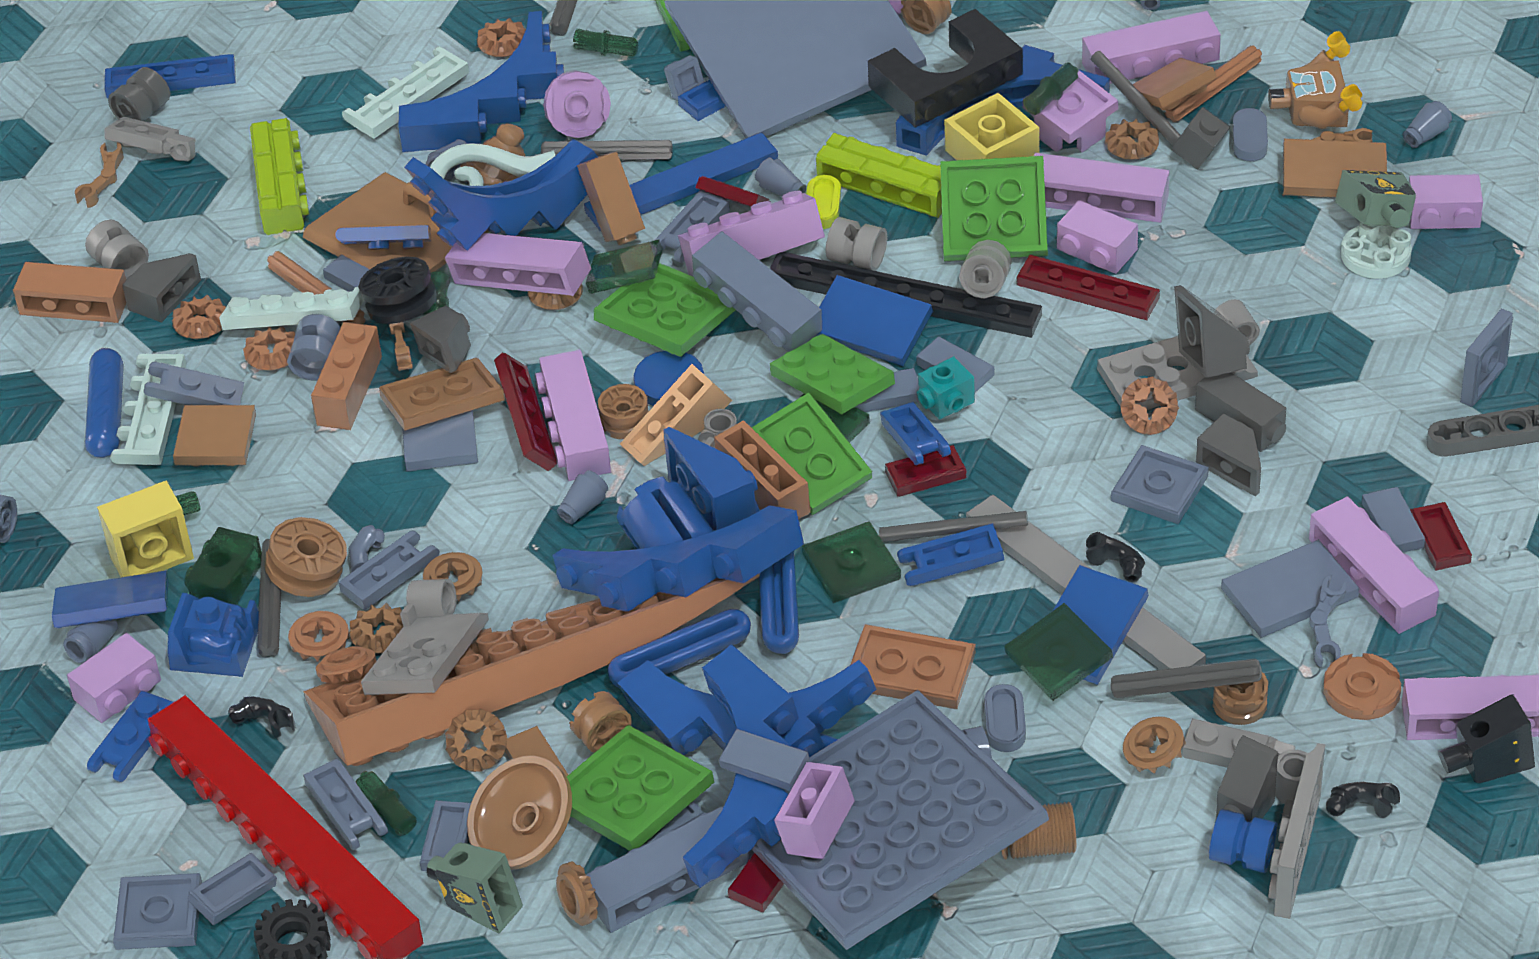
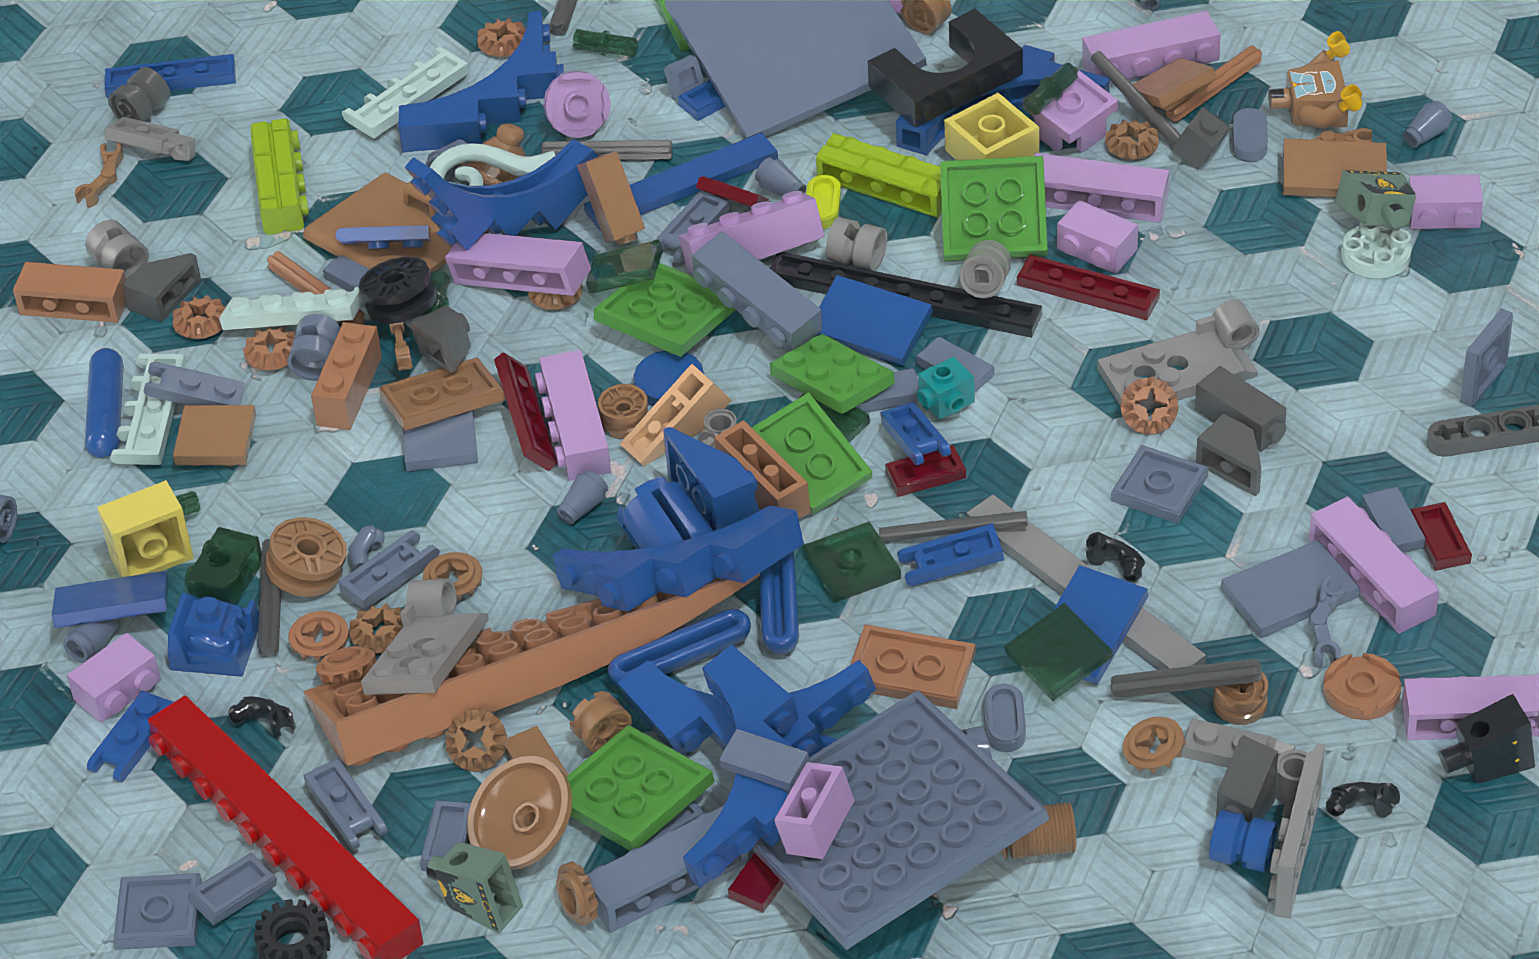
(386, 803): clear green axle -> none
(1208, 337): dark grey slope -> none

